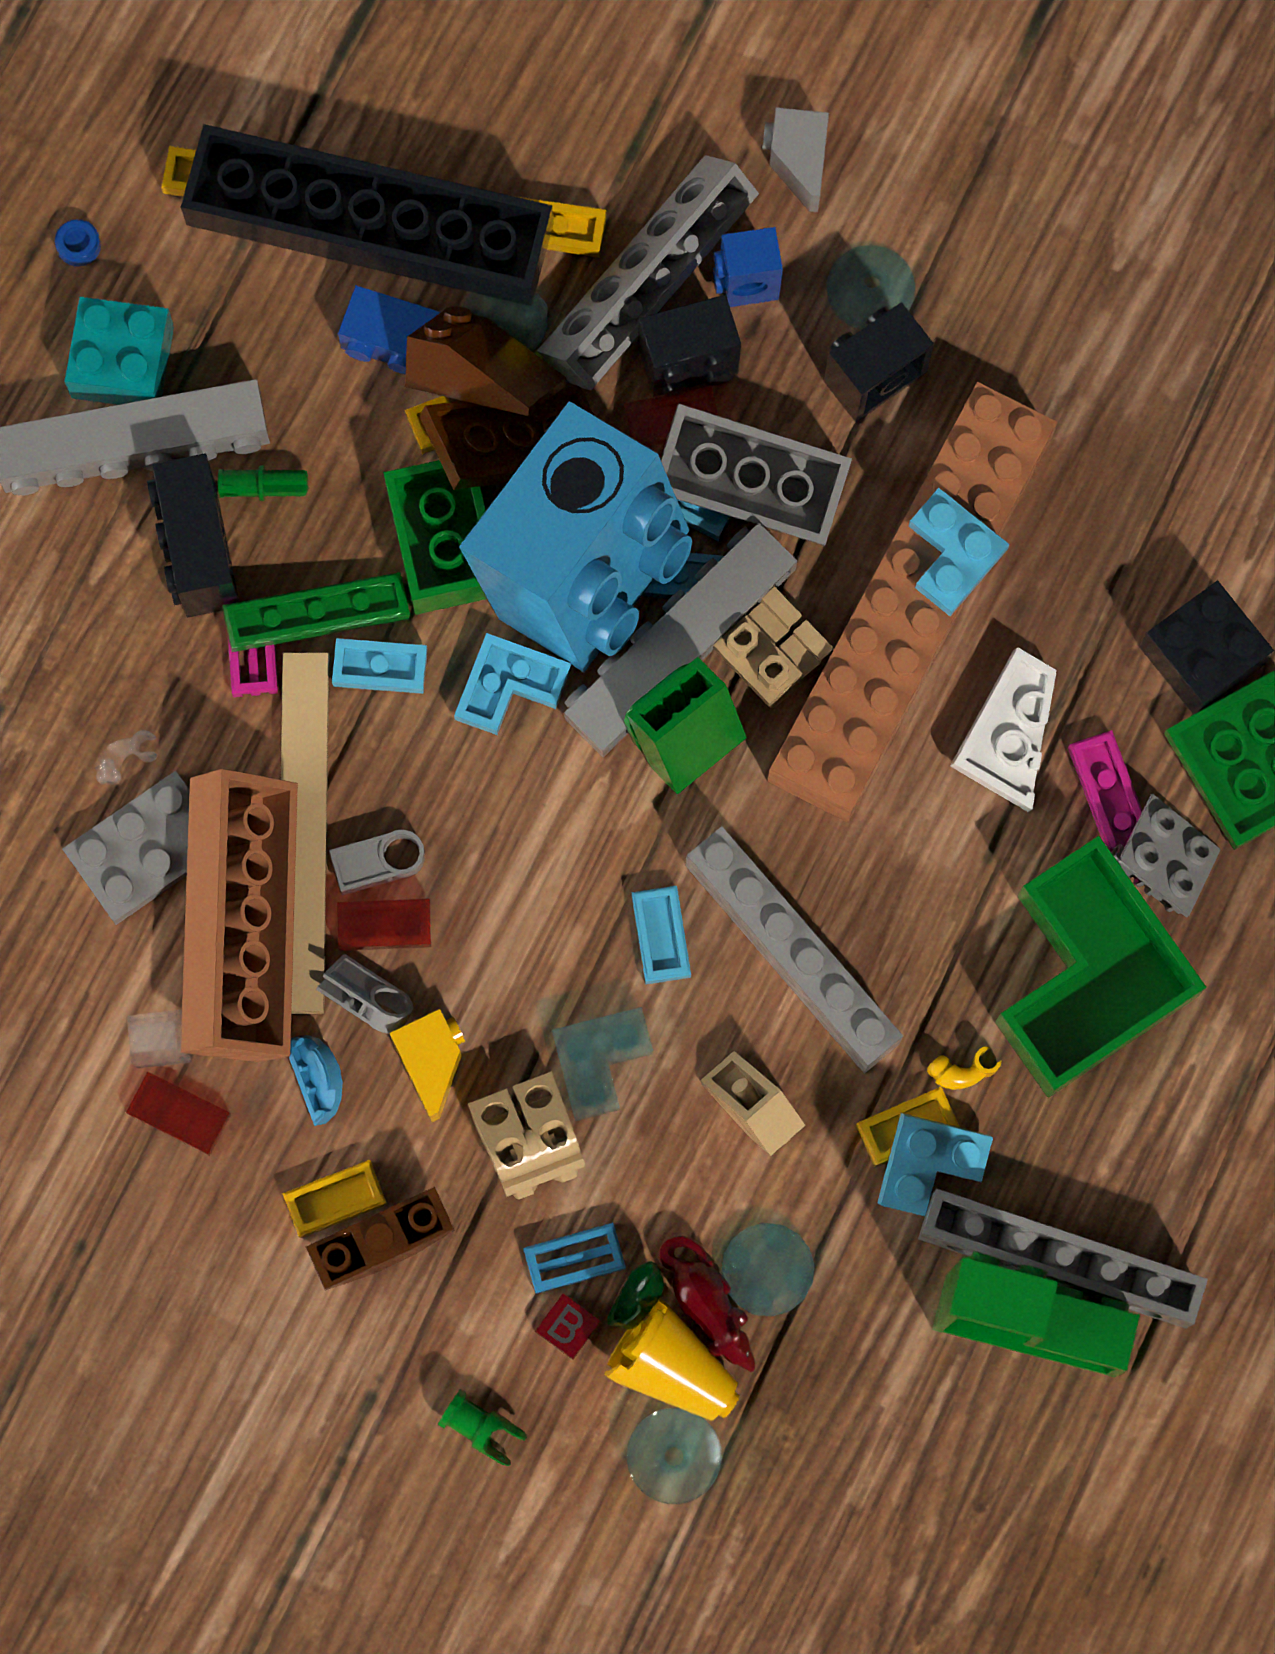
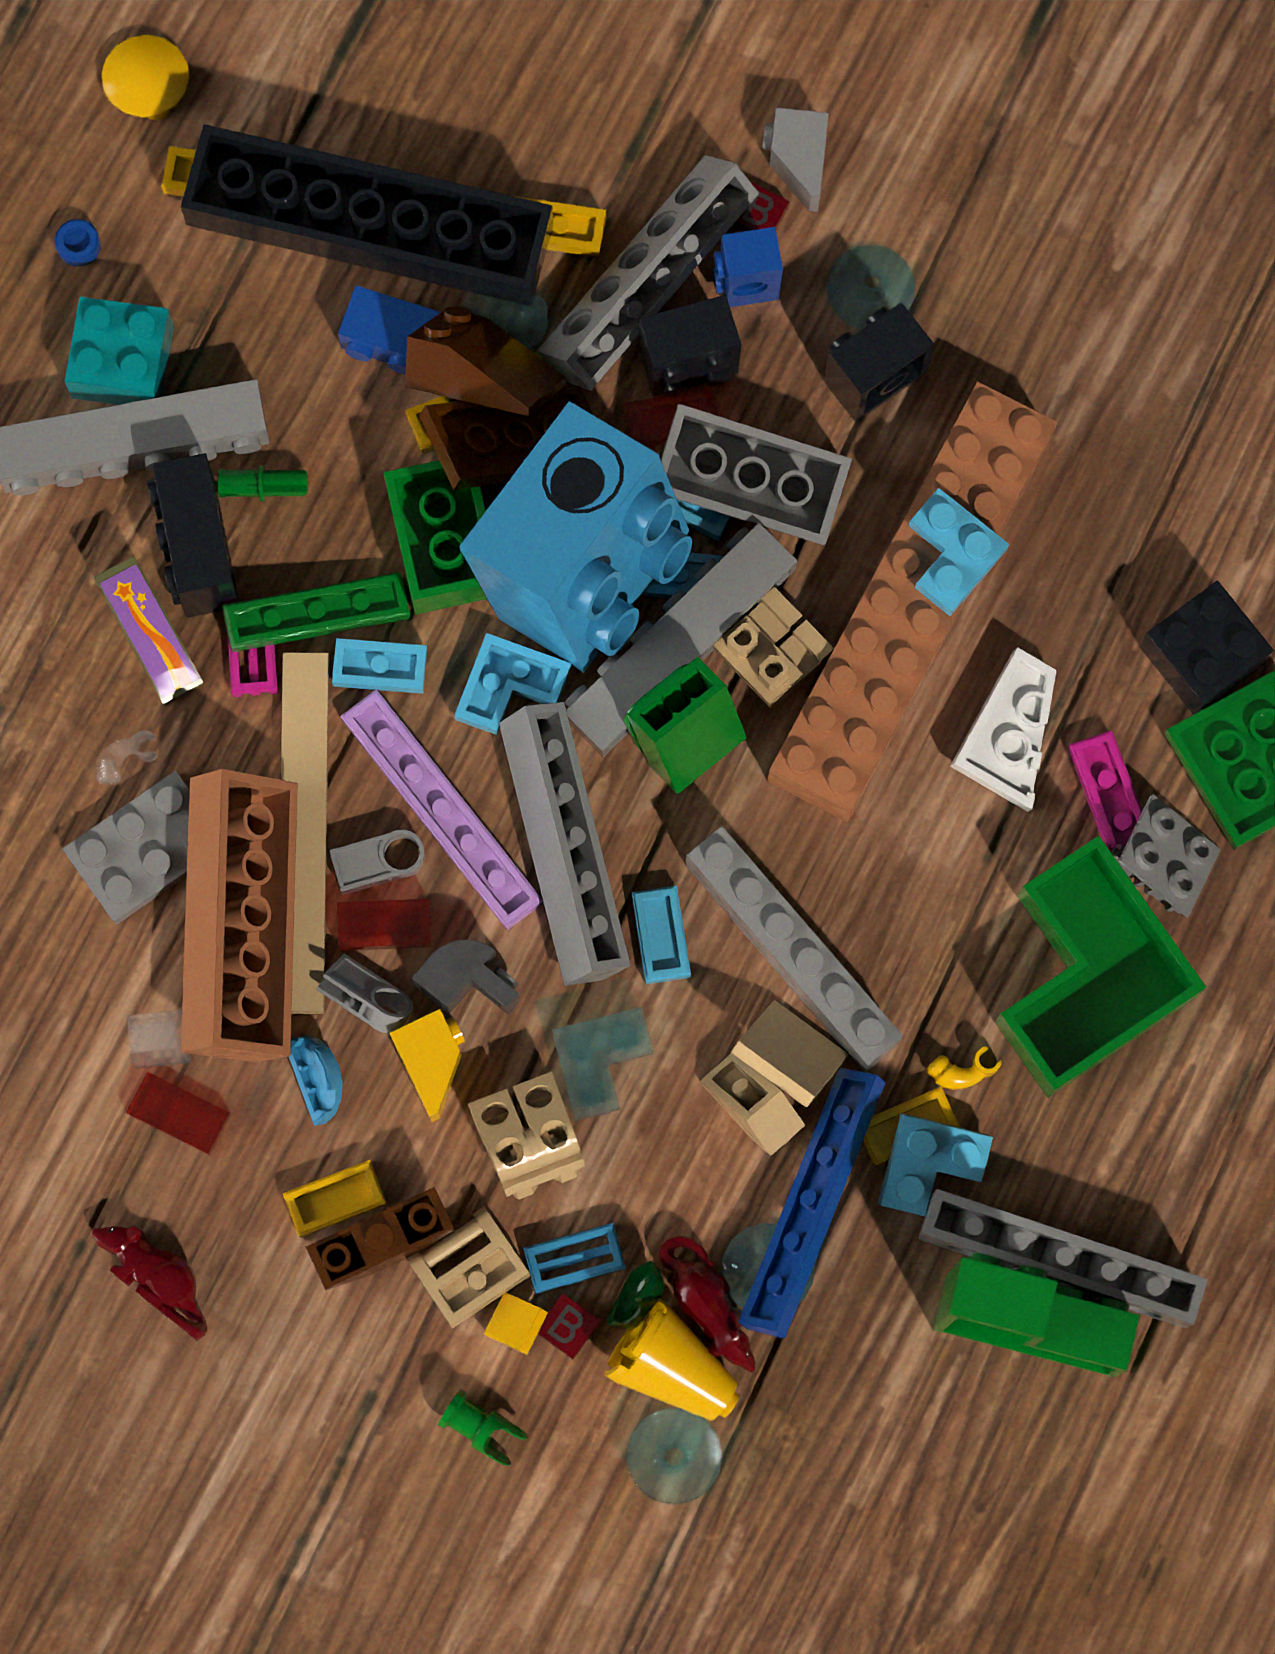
(145, 76): none -> yellow dish
(148, 630): none -> slope
(162, 1277): none -> dark red animal
(441, 810): none -> lavender tile
(458, 968): none -> flat silver brick
(476, 1279): none -> tan plate
(515, 1323): none -> yellow tile
(564, 843): none -> light grey brick
(764, 211): none -> dark red tile
(790, 1053): none -> tan tile
(811, 1203): none -> blue plate

